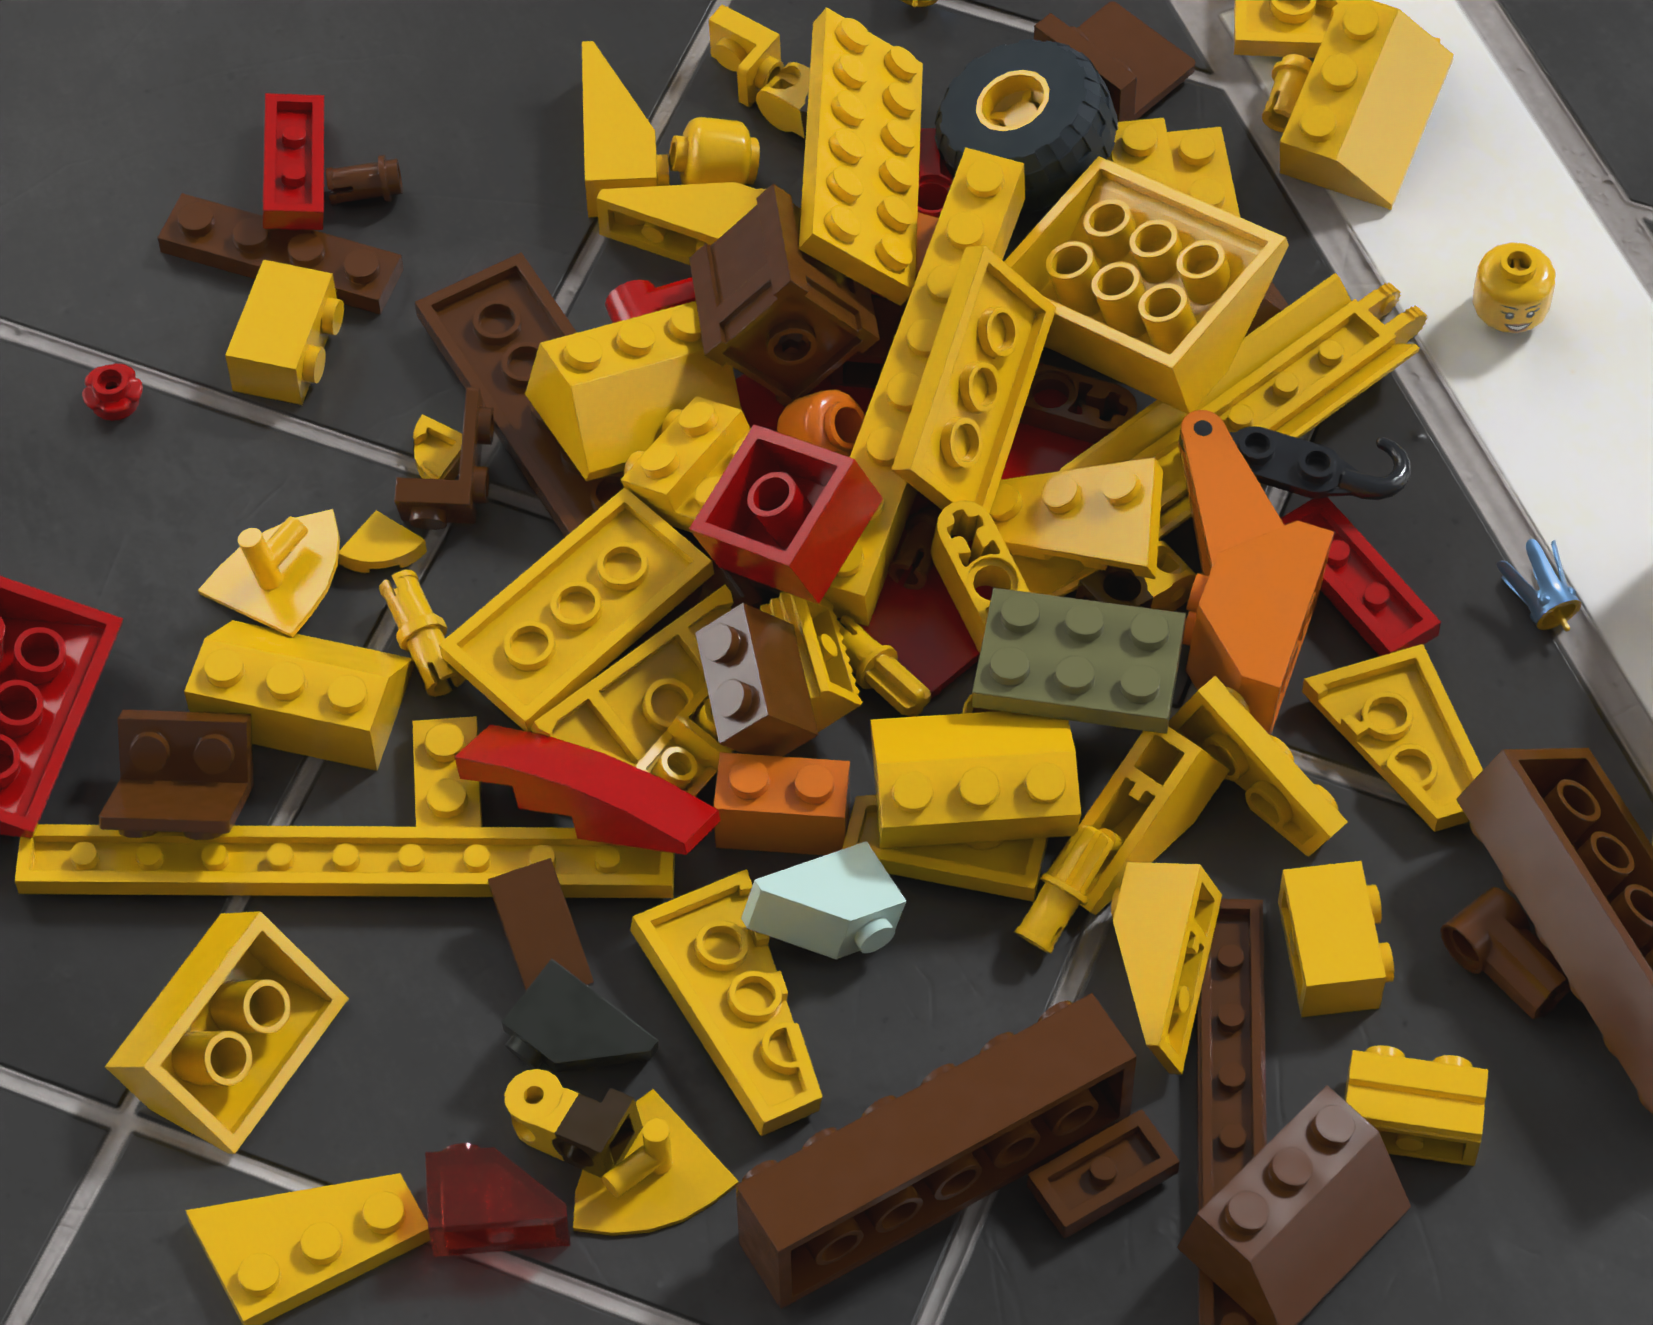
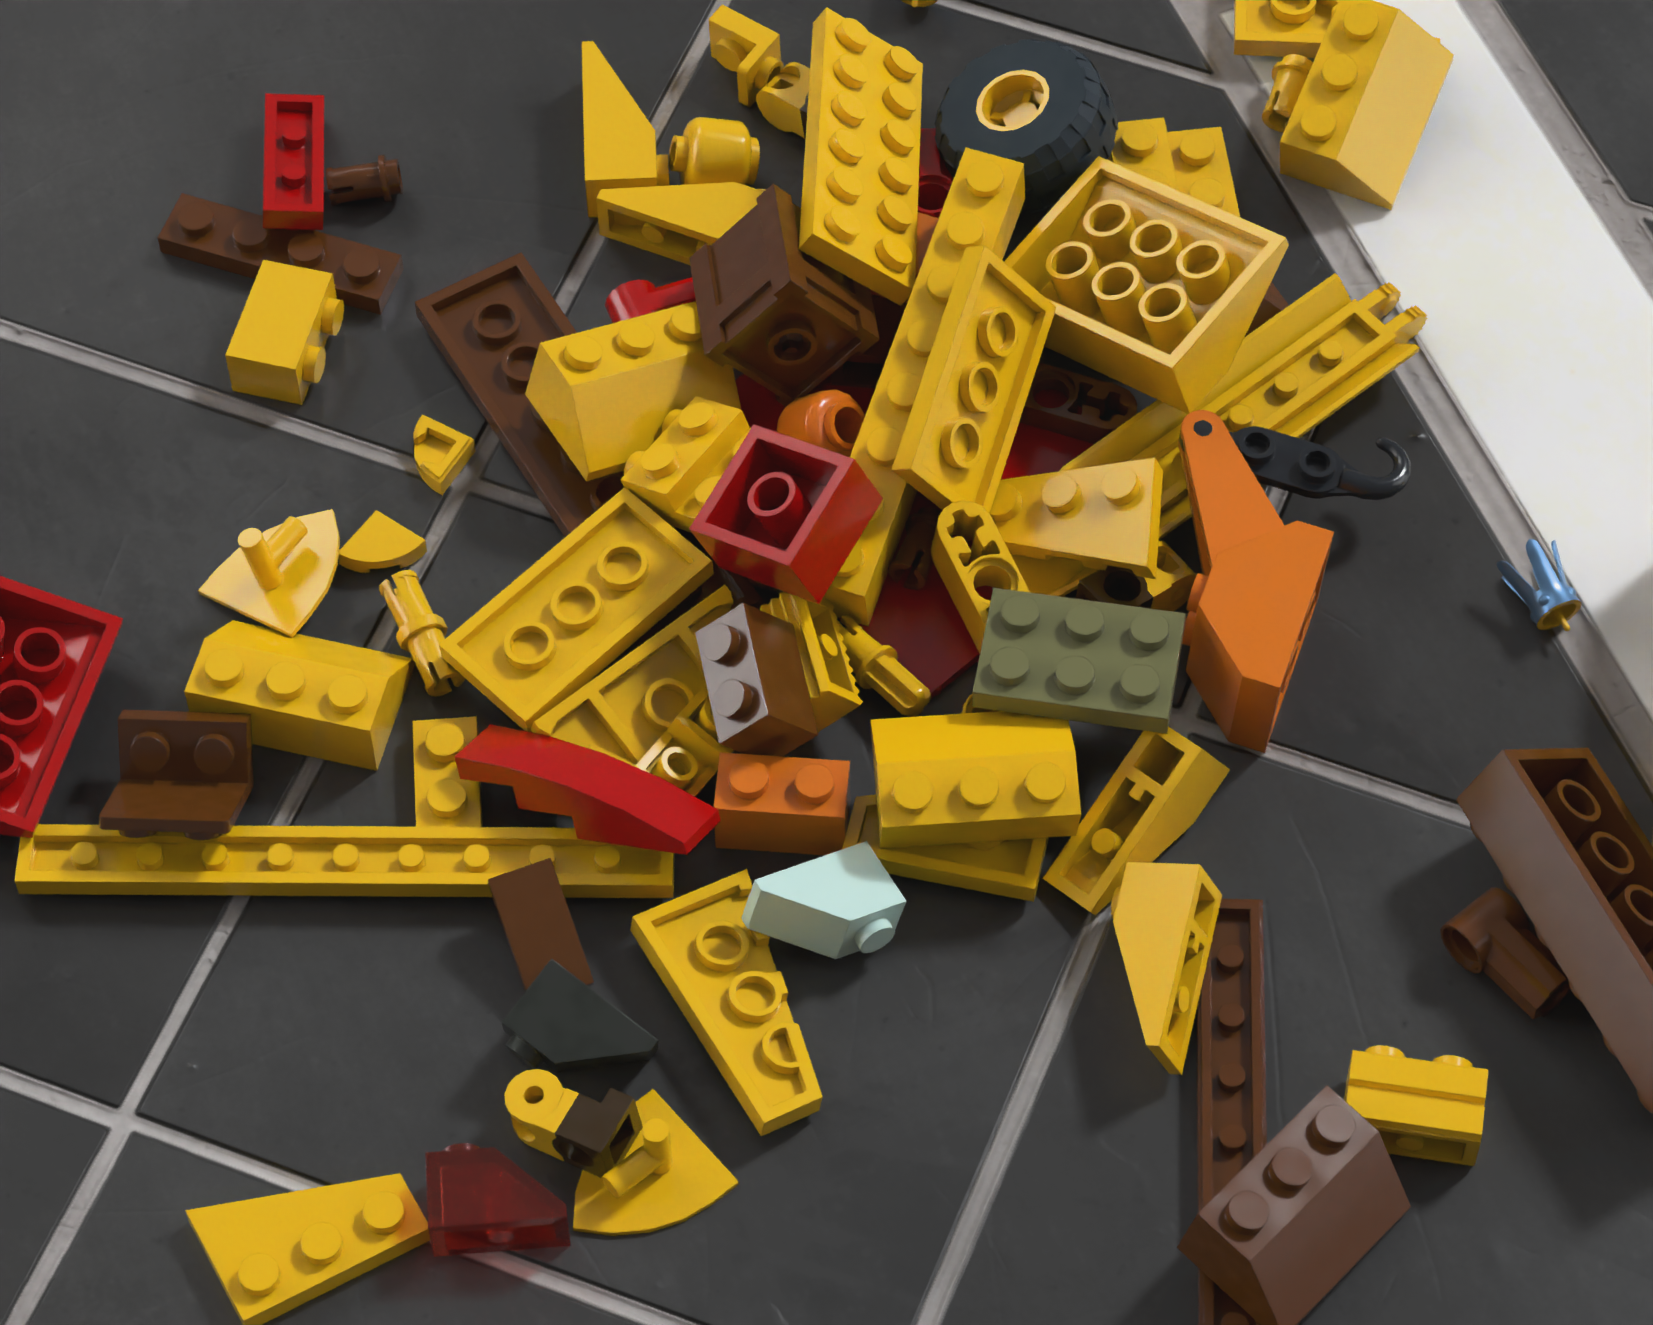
(116, 402): red plate -> none
(228, 1030): yellow slope -> none
(435, 502): reddish brown bracket -> none
(934, 1149): reddish brown brick -> none
(1065, 888): yellow axle -> none
(1103, 1173): reddish brown plate -> none
(1127, 54): reddish brown bracket -> none
(1261, 765): yellow wing -> none
(1334, 938): yellow brick -> none
(1366, 586): red plate -> none
(1404, 728): yellow wing -> none
(1513, 287): yellow head -> none

